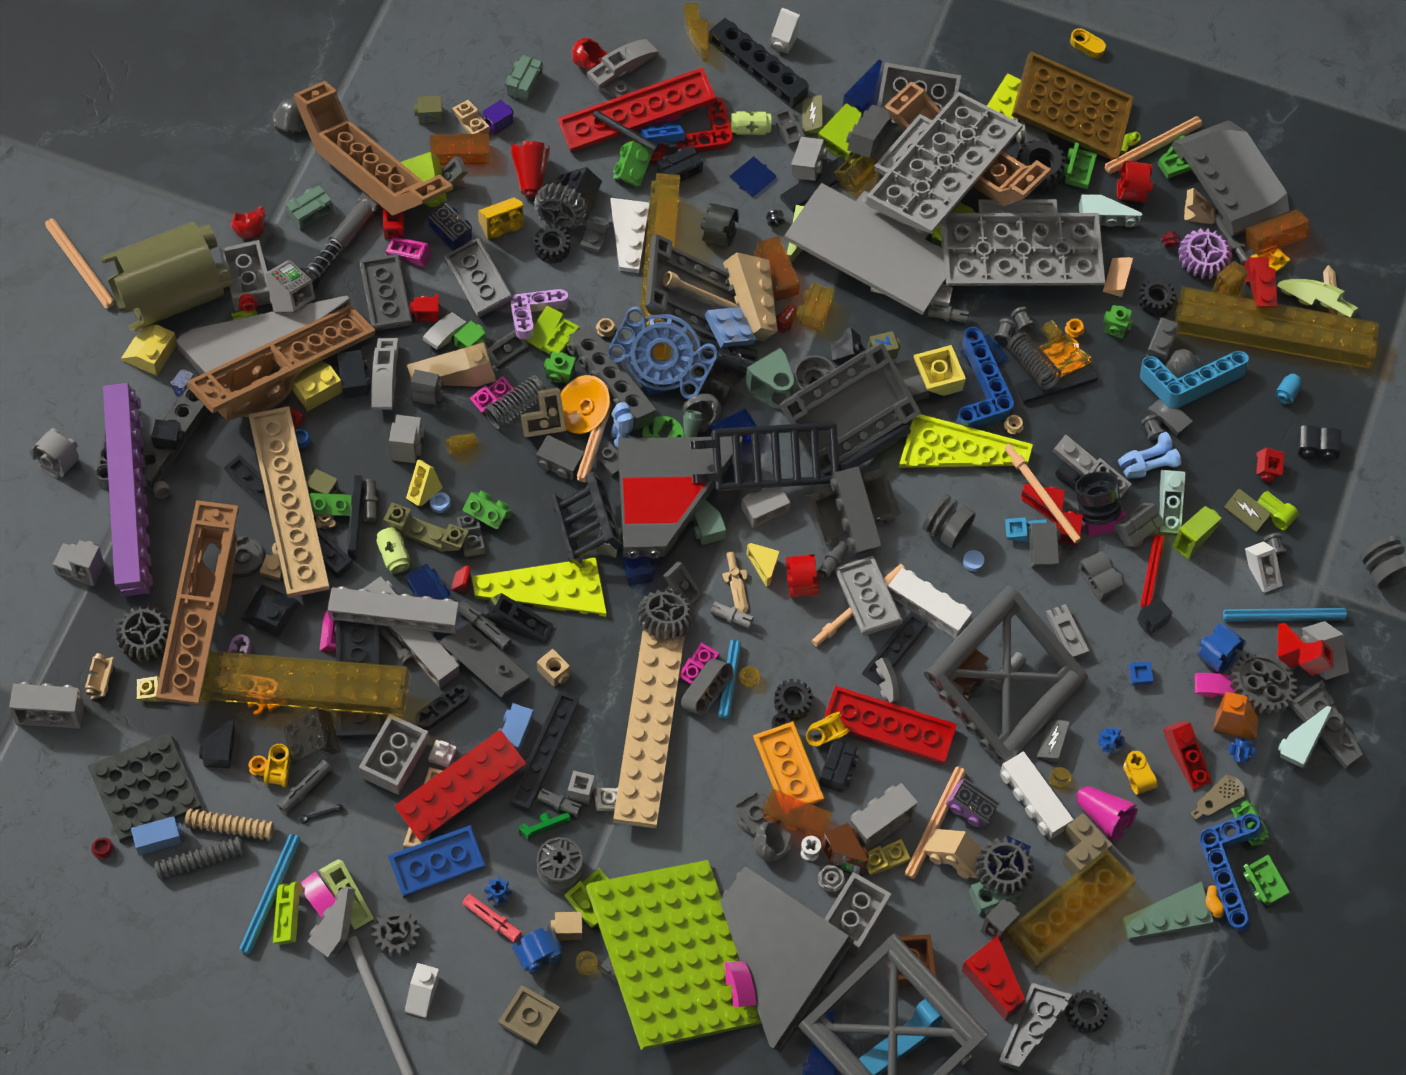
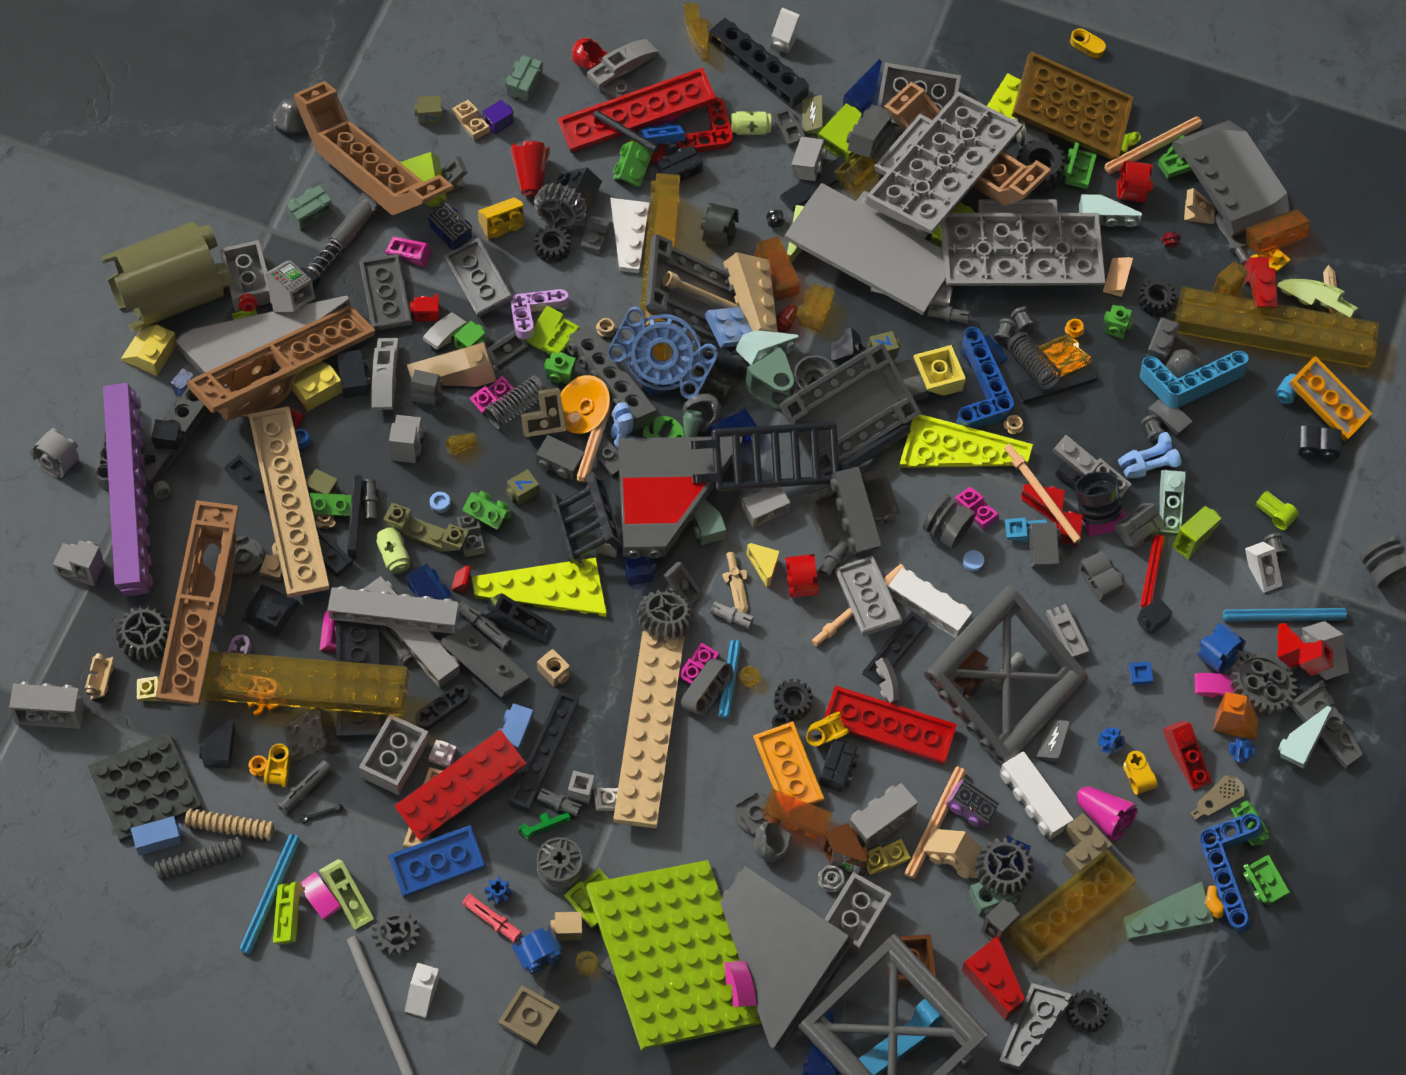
(80, 264): light nougat axle -> none
(102, 848): dark red plate -> none
(249, 224): red hair -> none
(334, 928): light grey slope -> none
(393, 225): red brick -> none
(423, 484): light yellow slope -> none
(470, 147): clear orange brick -> none
(522, 487): none -> olive brick
(753, 176): clear blue piece -> none
(760, 344): none -> light aqua slope
(810, 842): white bush -> none
(973, 500): none -> dark pink slope
(1052, 330): clear yellow hose -> none
(1059, 778): clear yellow tile -> none
(1215, 248): lavender gear -> none
(1247, 510): olive slope -> none
(1270, 464): red brick -> none
(1330, 398): none -> light orange piece

